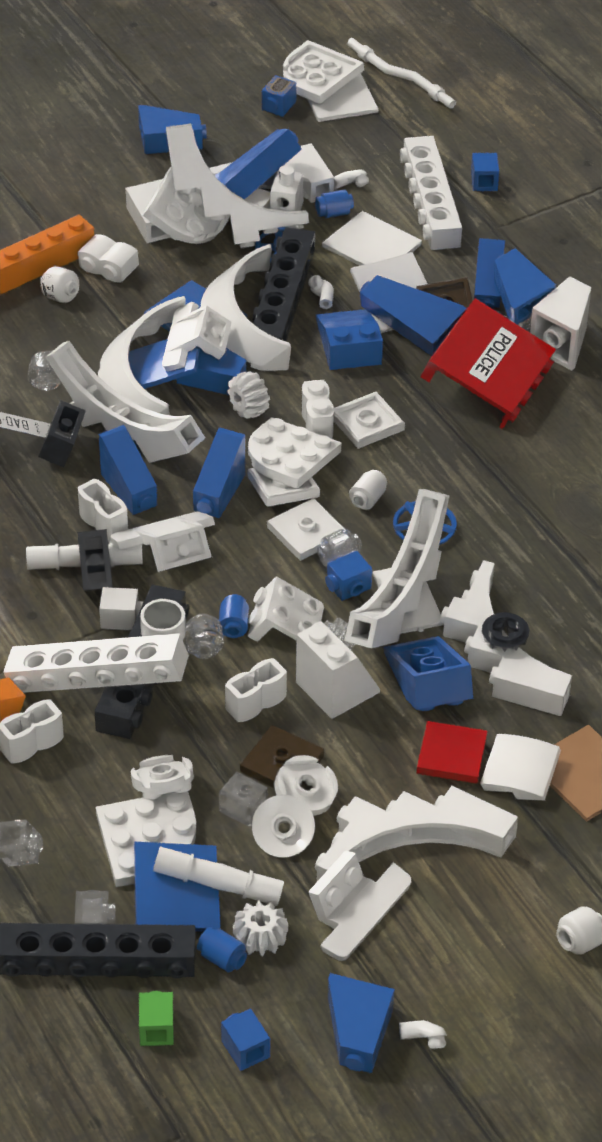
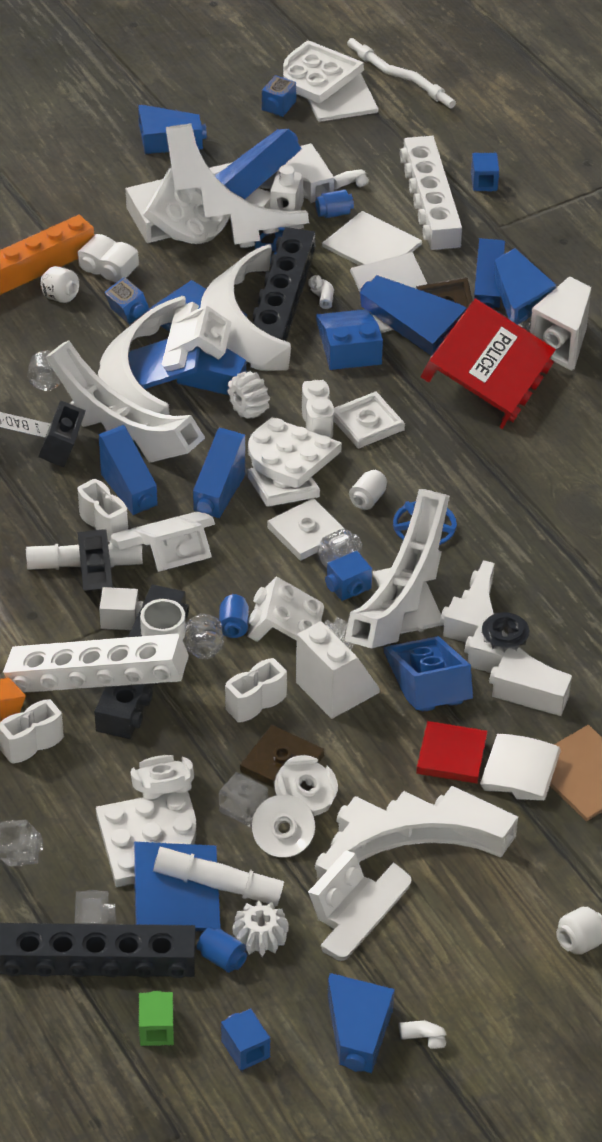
(126, 300): none -> blue brick

